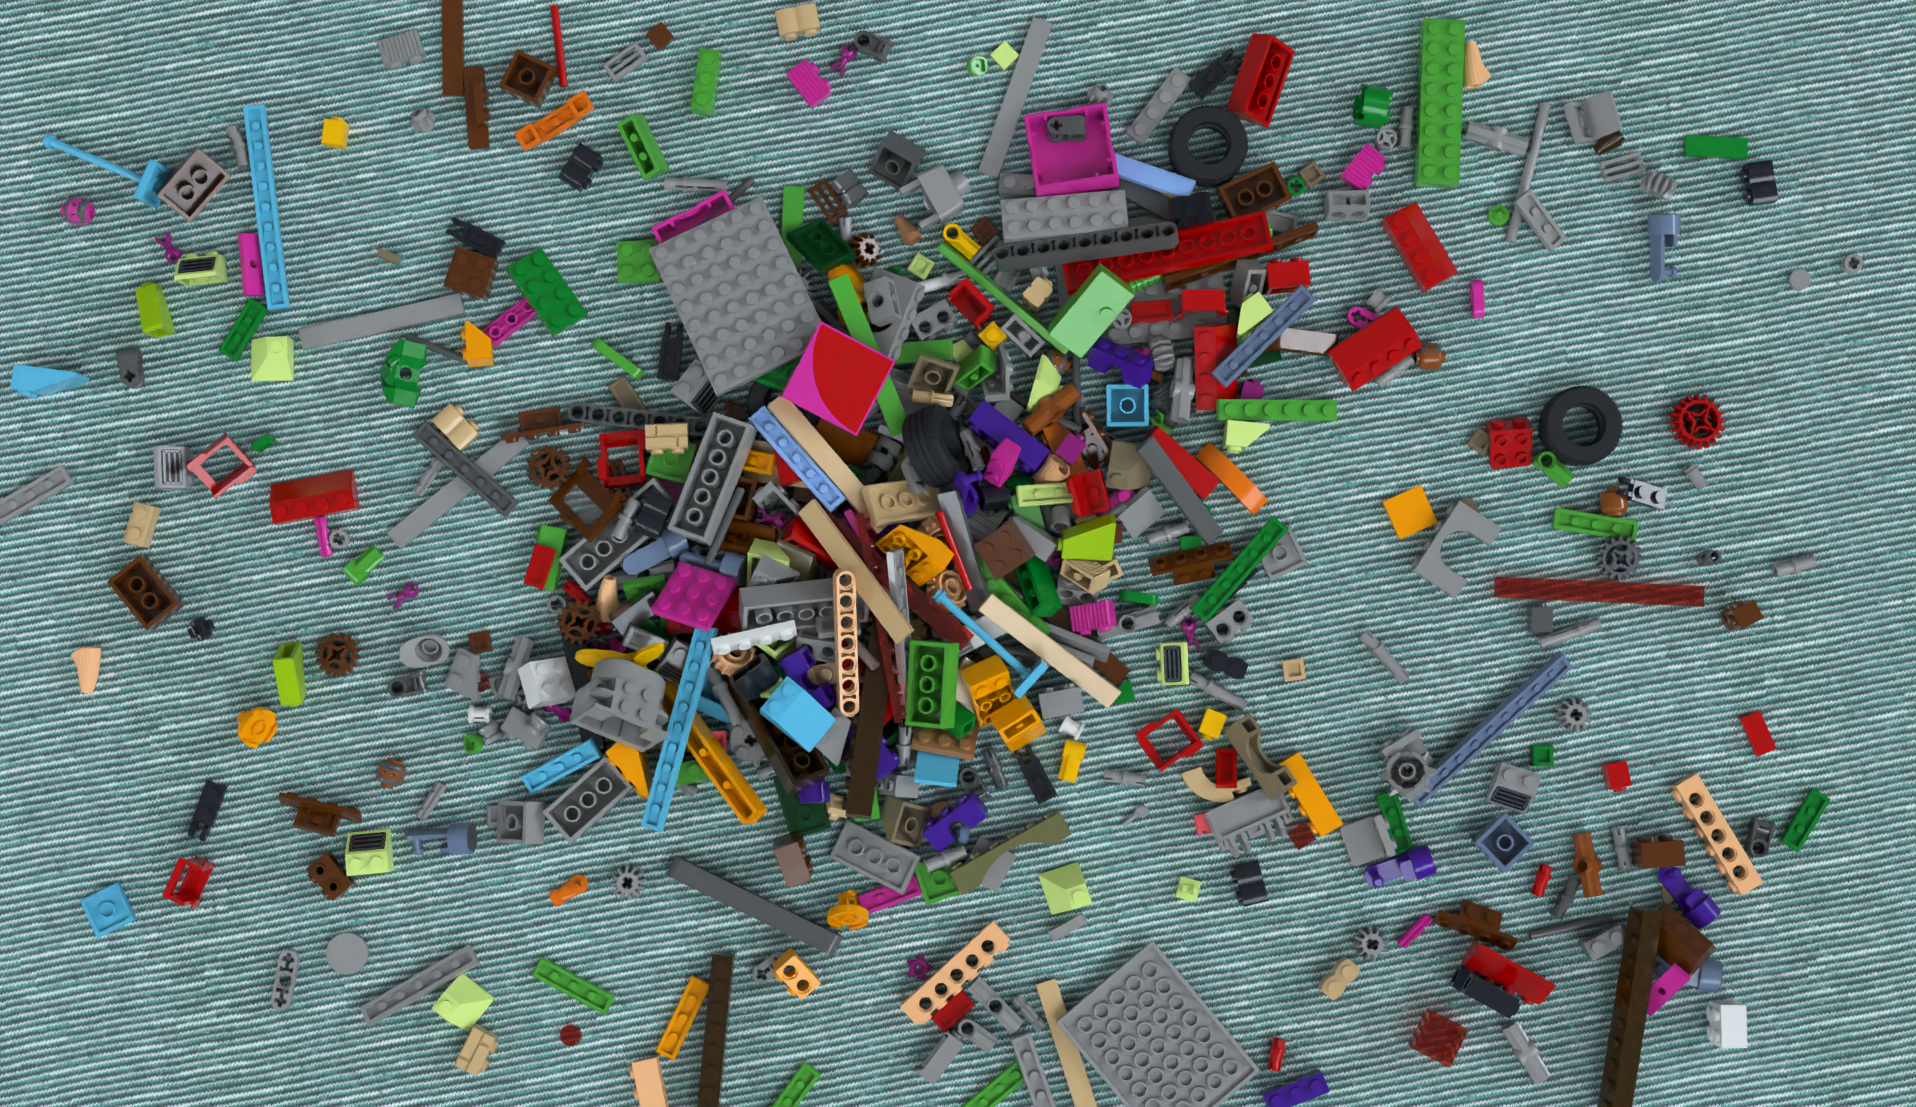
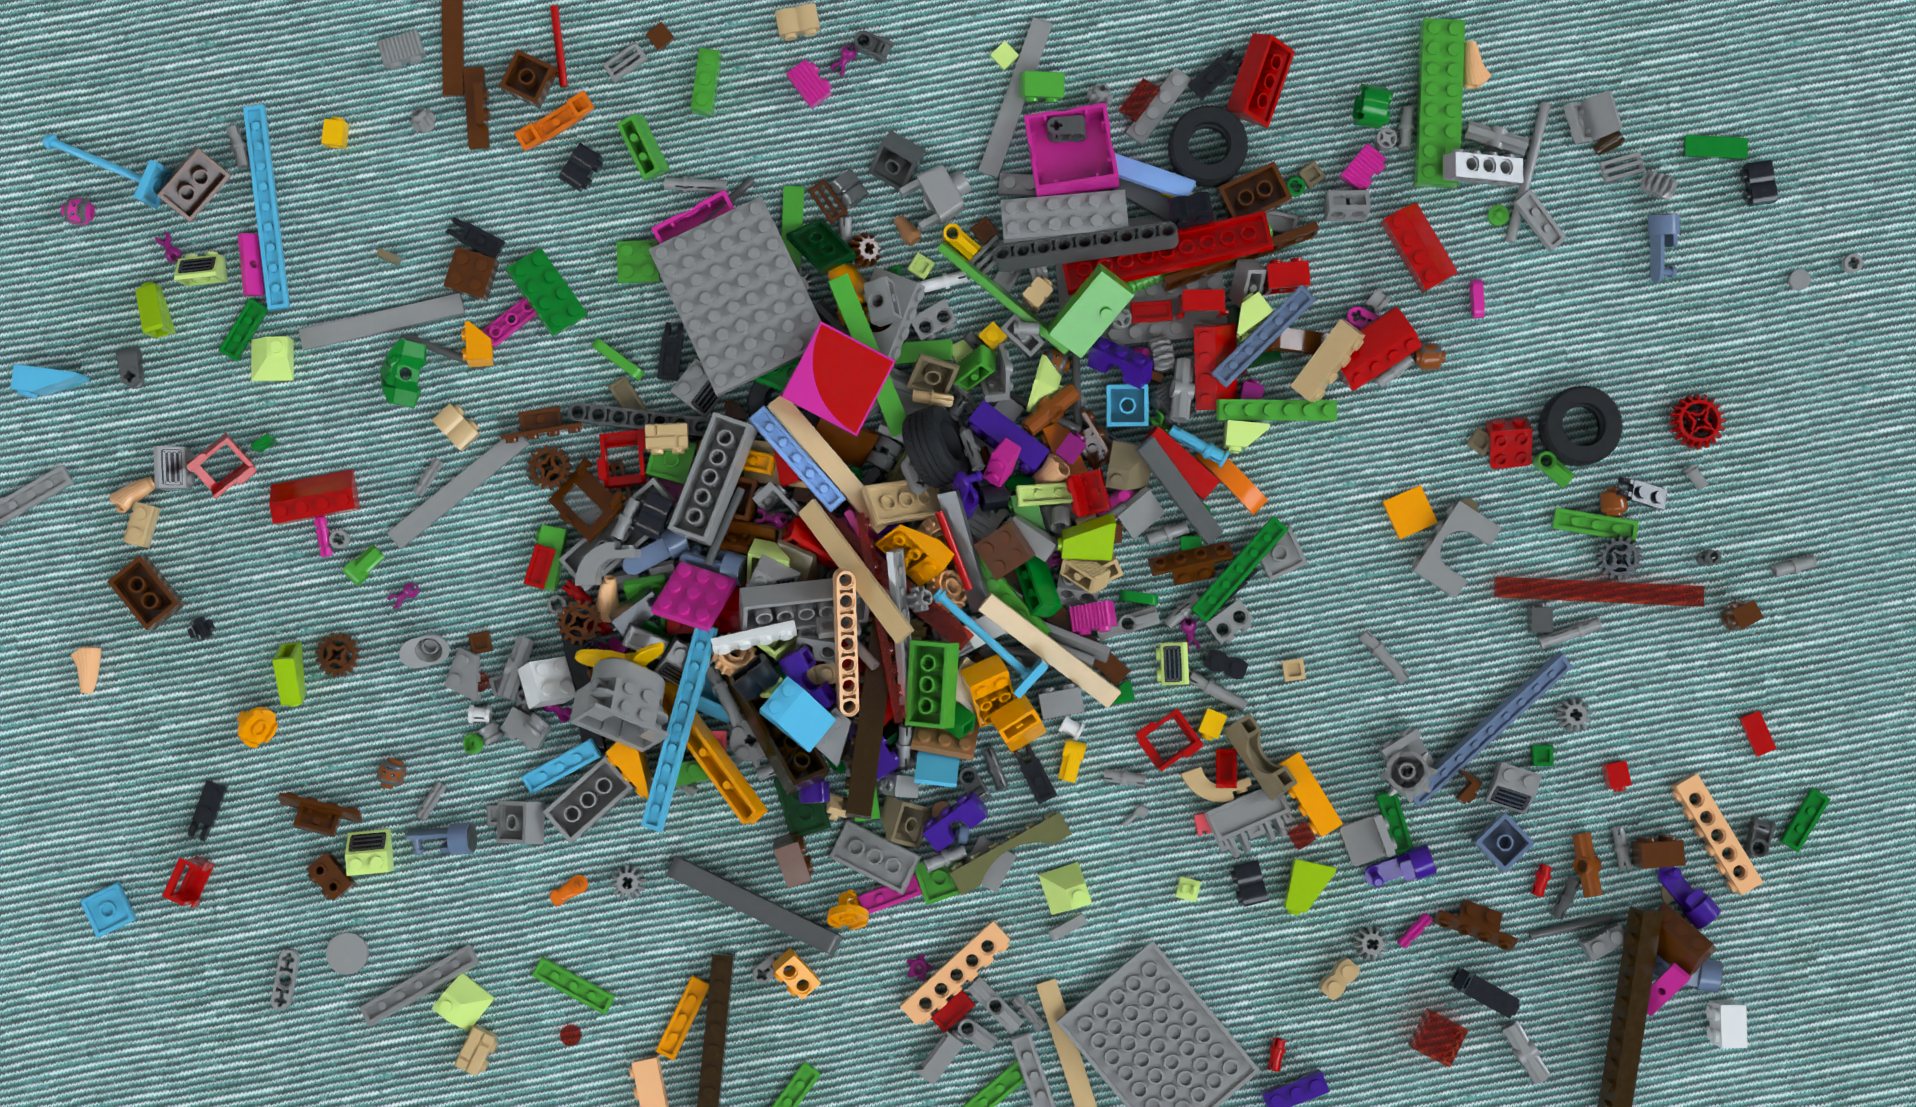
(135, 491): none -> light nougat piece
(412, 684): dark grey piece -> none
(465, 469): dark grey tile -> none
(596, 560): none -> light grey arch
(919, 598): none -> light grey gear
(971, 303): red piece -> none
(977, 65): bright green tile -> none
(1026, 328): none -> light grey pin
(1041, 85): none -> bright green brick
(1139, 100): none -> clear red tile
(1207, 449): none -> medium azure pin
(1305, 884): none -> lime slope
(1328, 360): none -> tan brick
(1468, 793): none -> reddish brown plate
(1482, 168): none -> light grey brick
(1508, 973): red slope -> none

